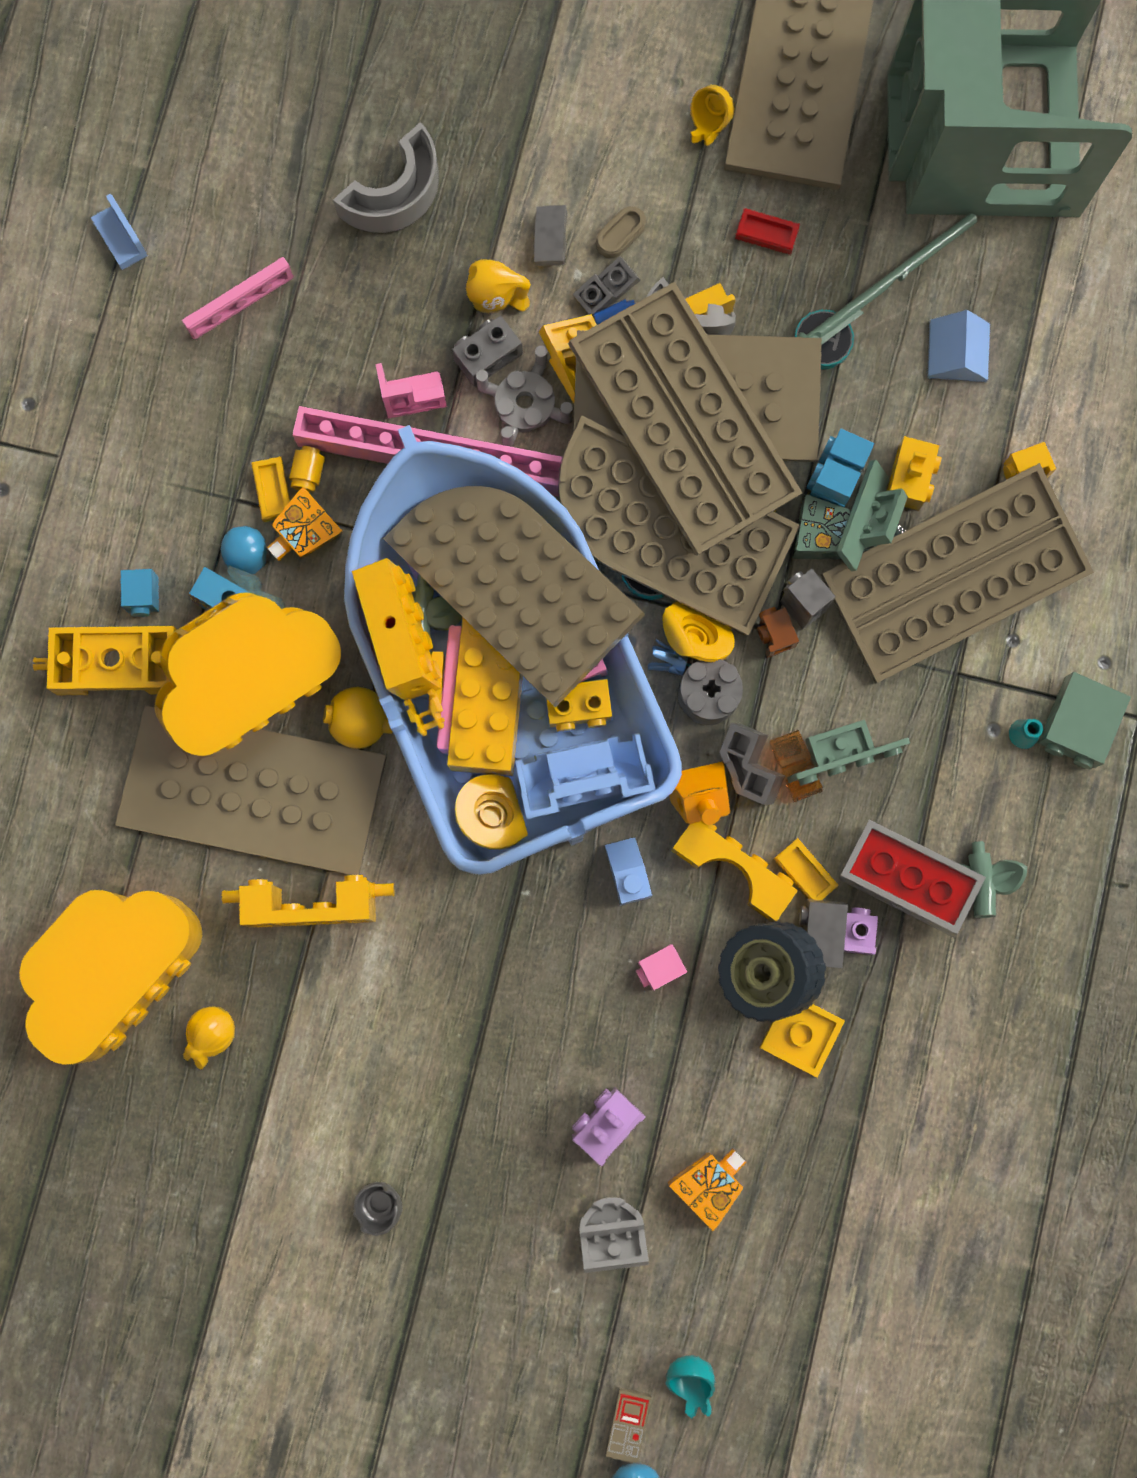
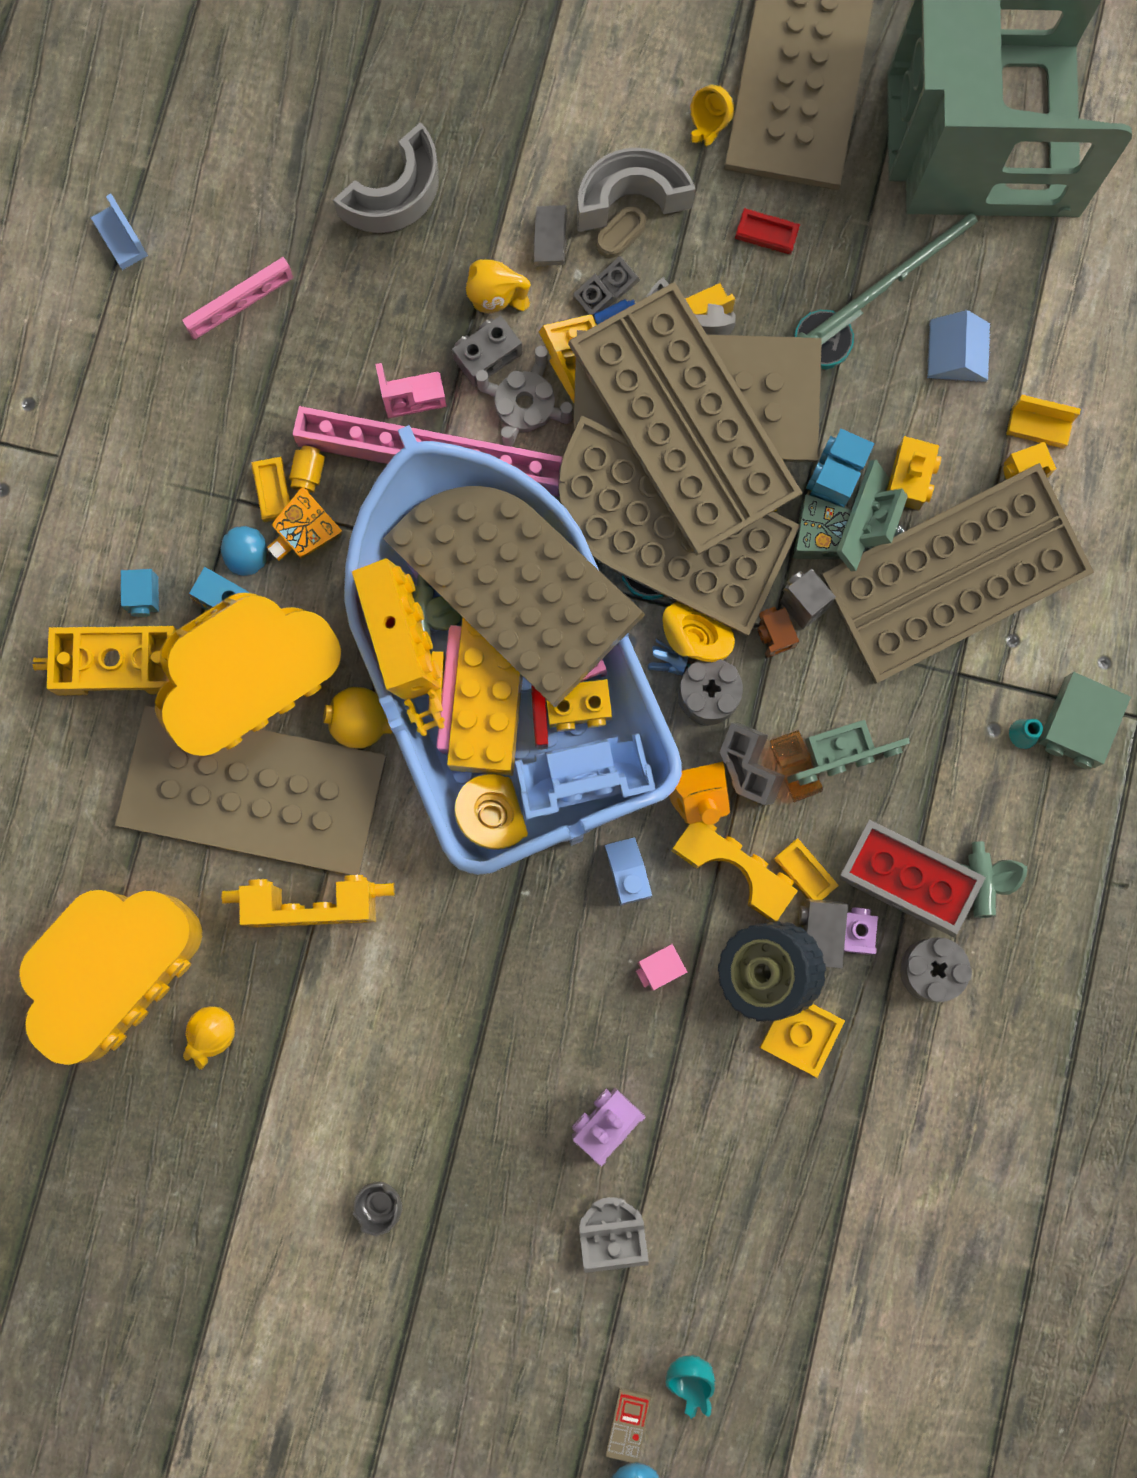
(252, 584): clear light blue slope -> none
(539, 719): none -> red tile
(632, 172): none -> light grey brick
(709, 1186): light orange torso -> none
(953, 971): none -> flat silver brick
(1042, 421): none -> yellow panel

